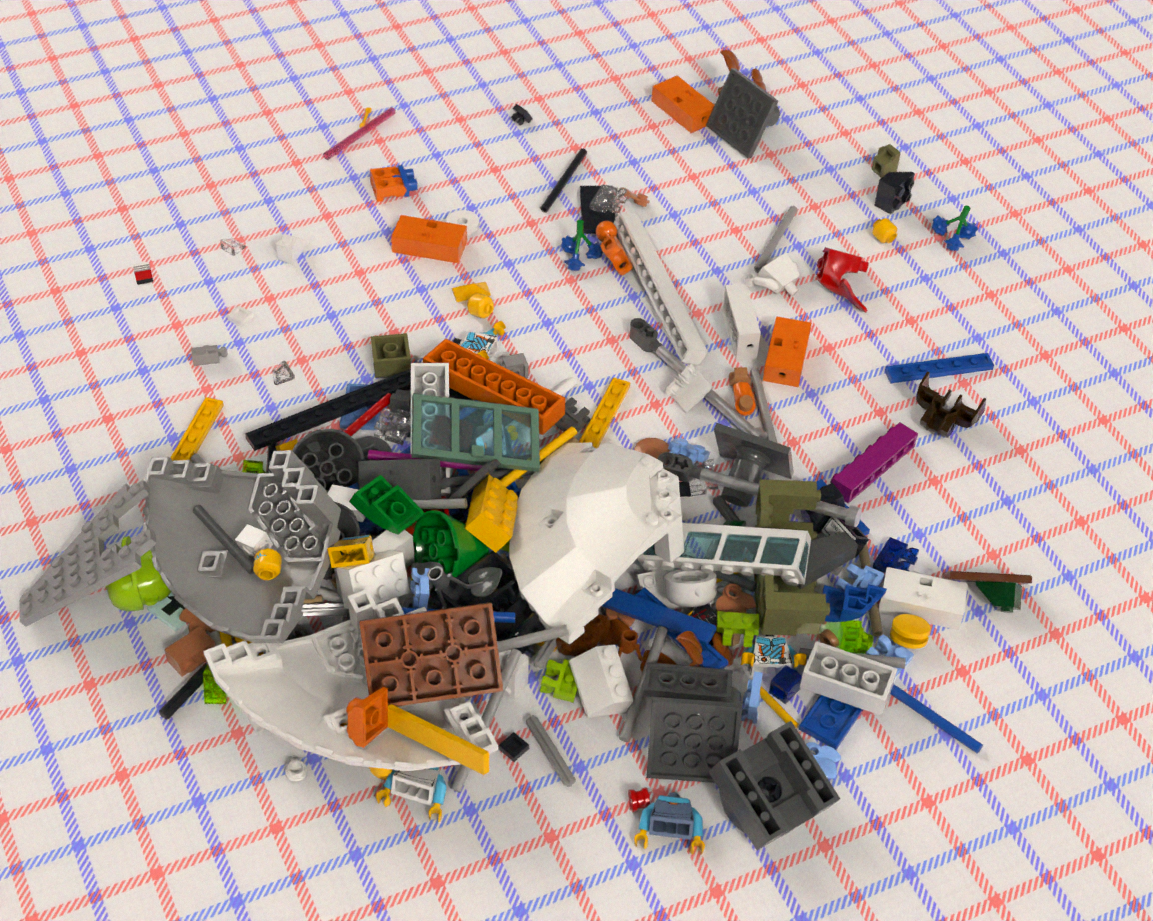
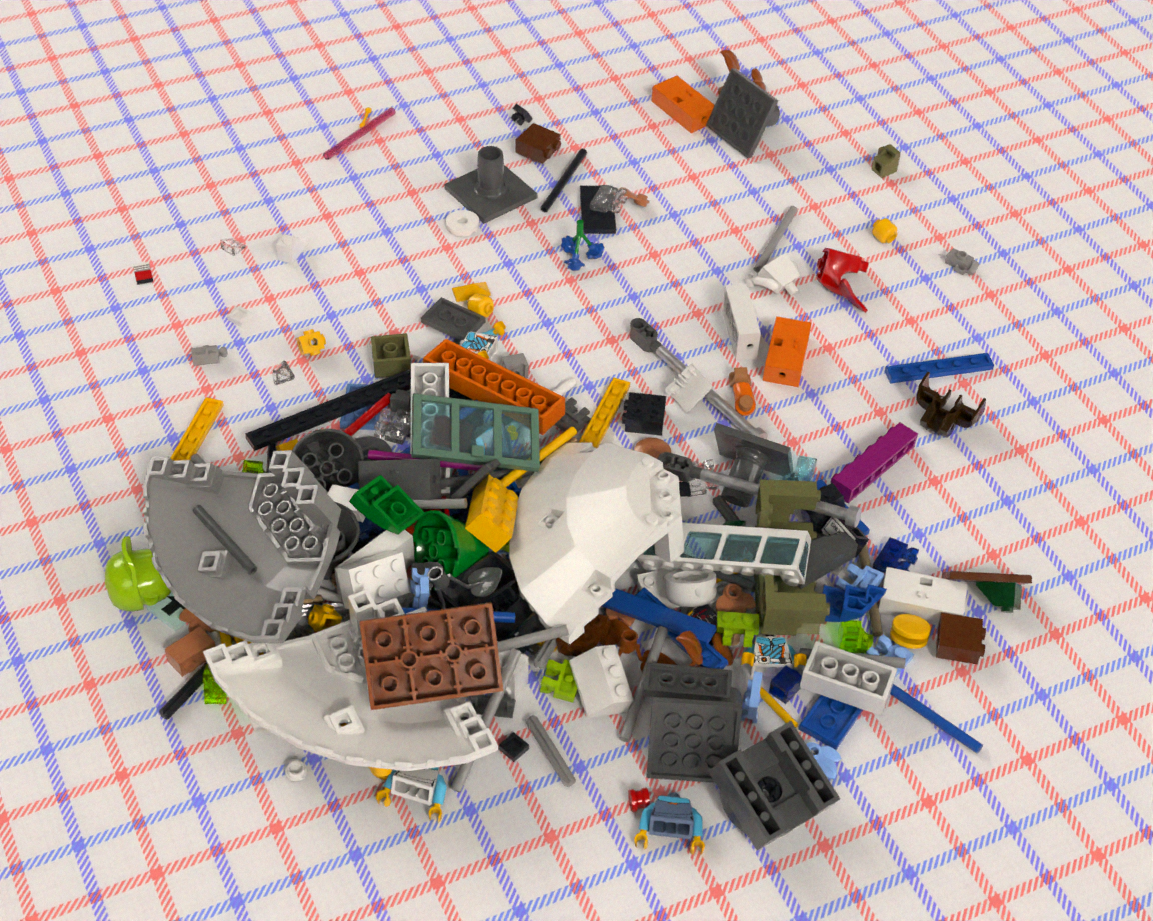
(85, 563): light grey wing -> none
(253, 540): white brick -> none
(267, 564): yellow head -> none
(305, 345): none -> yellow brick
(323, 617): none -> yellow brick
(356, 551): yellow torso -> none
(367, 717): orange slope -> none
(392, 182): orange hips -> none
(429, 239): orange brick -> none
(438, 739): yellow tile -> none
(452, 319): none -> dark grey plate
(491, 187): none -> dark grey piece
(505, 708): none -> dark grey hinge
(537, 143): none -> reddish brown brick
(612, 248): orange piece -> none
(644, 413): none -> black brick
(660, 289): white brick -> none
(694, 452): light blue plate -> none
(762, 403): light grey piece -> none
(804, 469): none -> clear light blue cylinder
(829, 638): medium nougat tile -> none
(894, 190): black slope -> none
(960, 638): none -> reddish brown brick
(962, 262): none -> light grey piece
(964, 230): blue plant -> none

